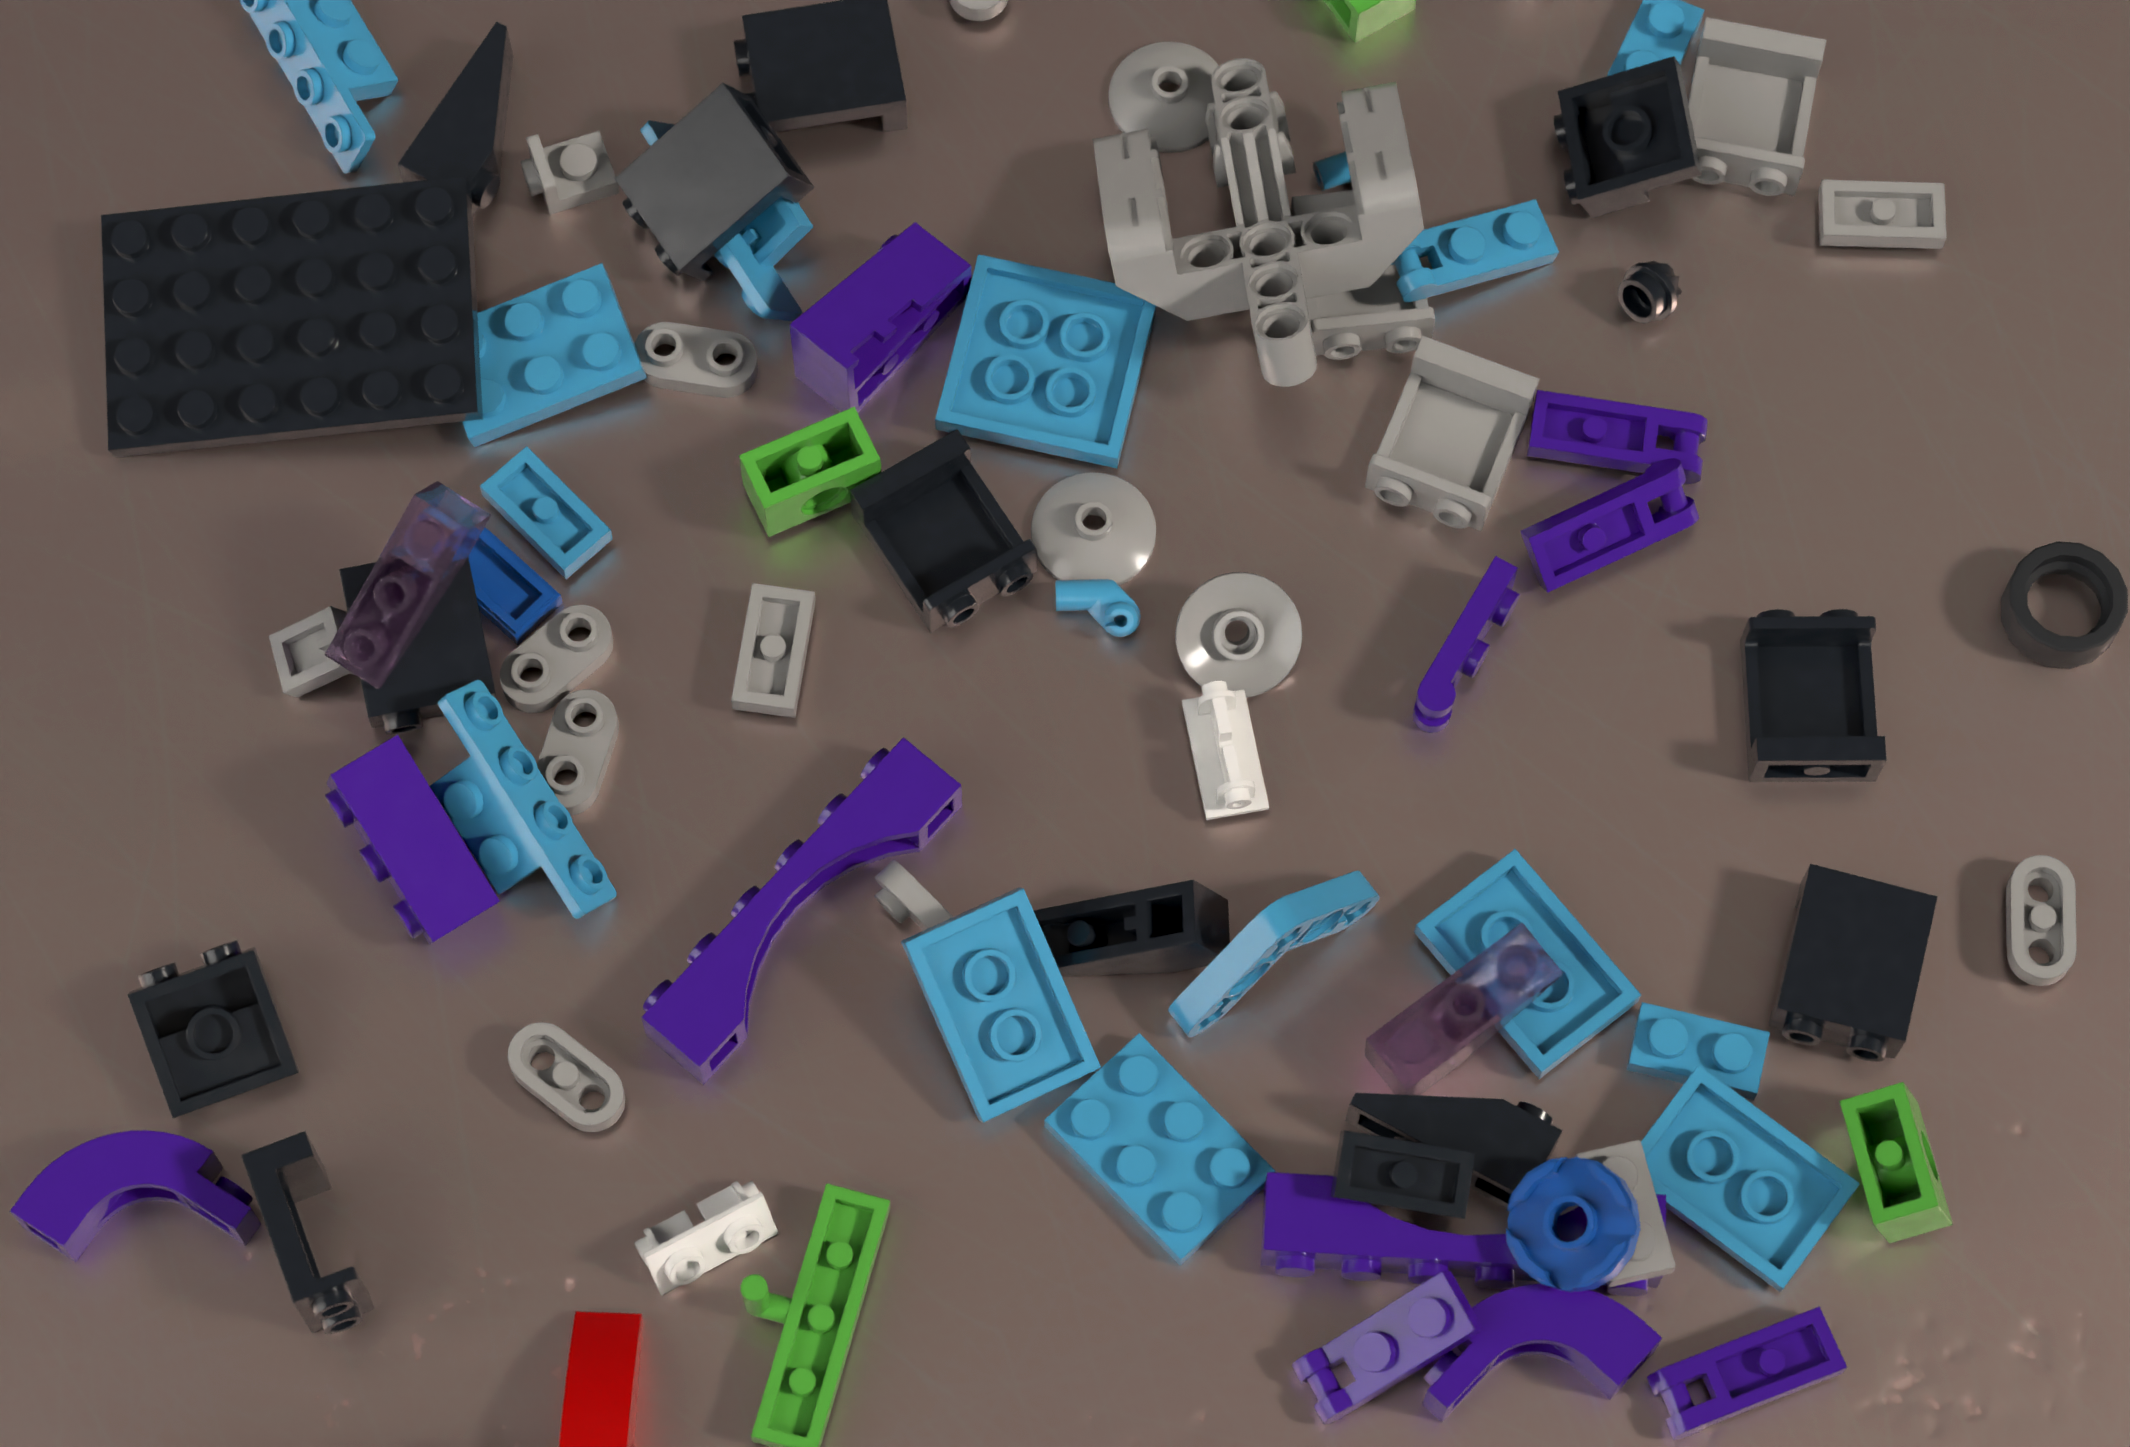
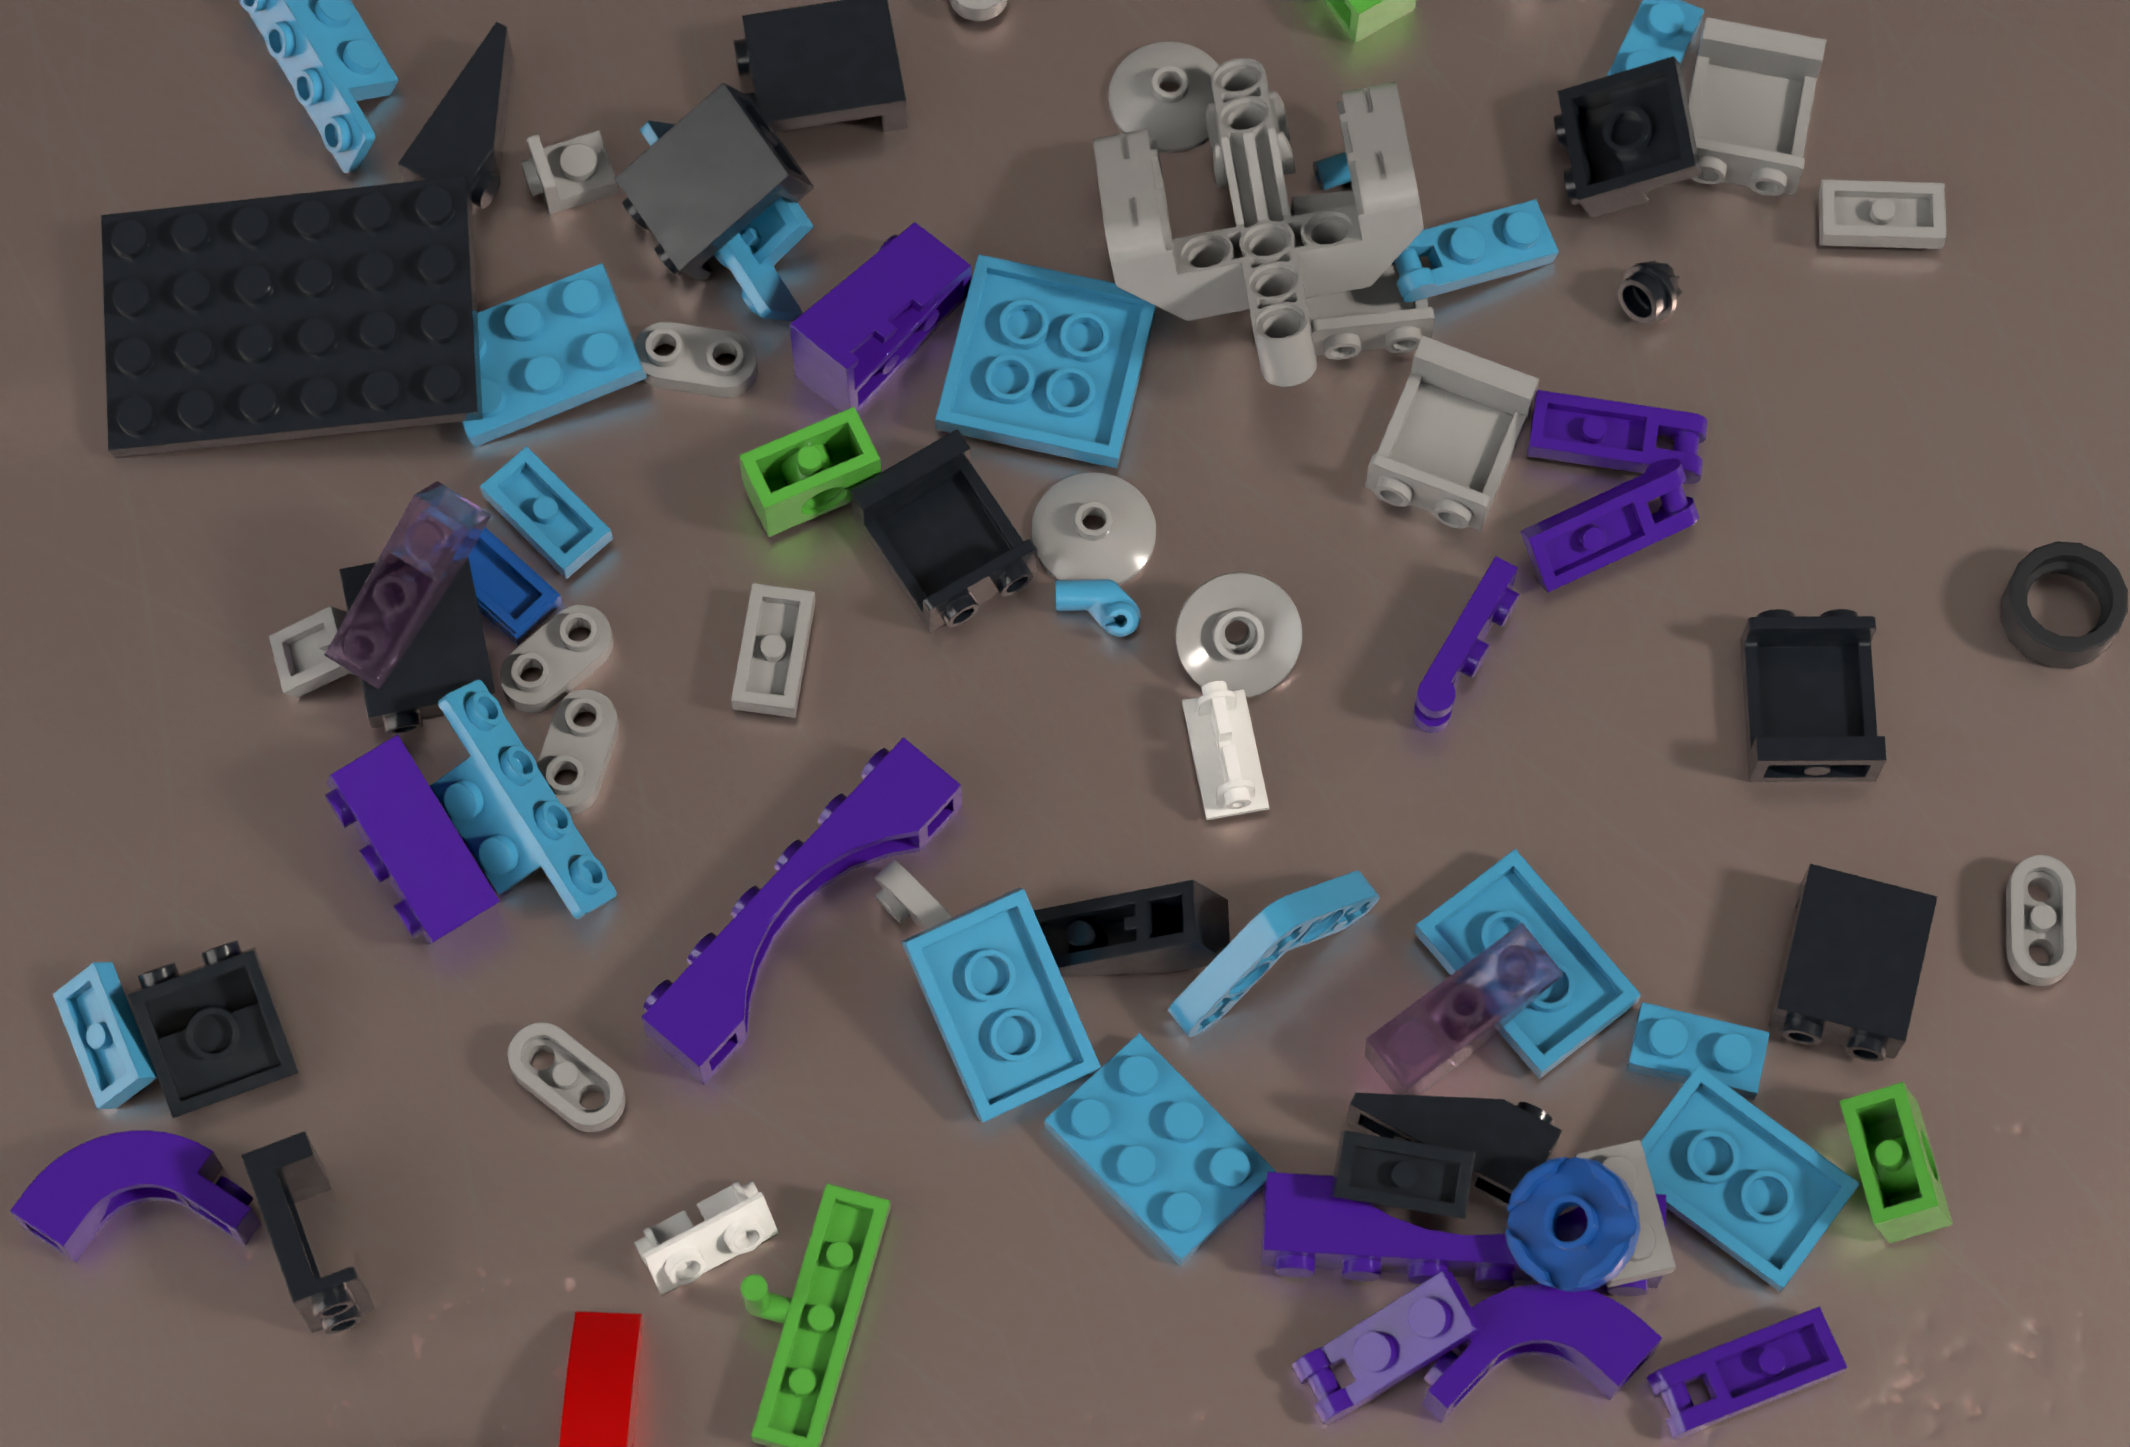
(105, 1035): none -> dark azure plate

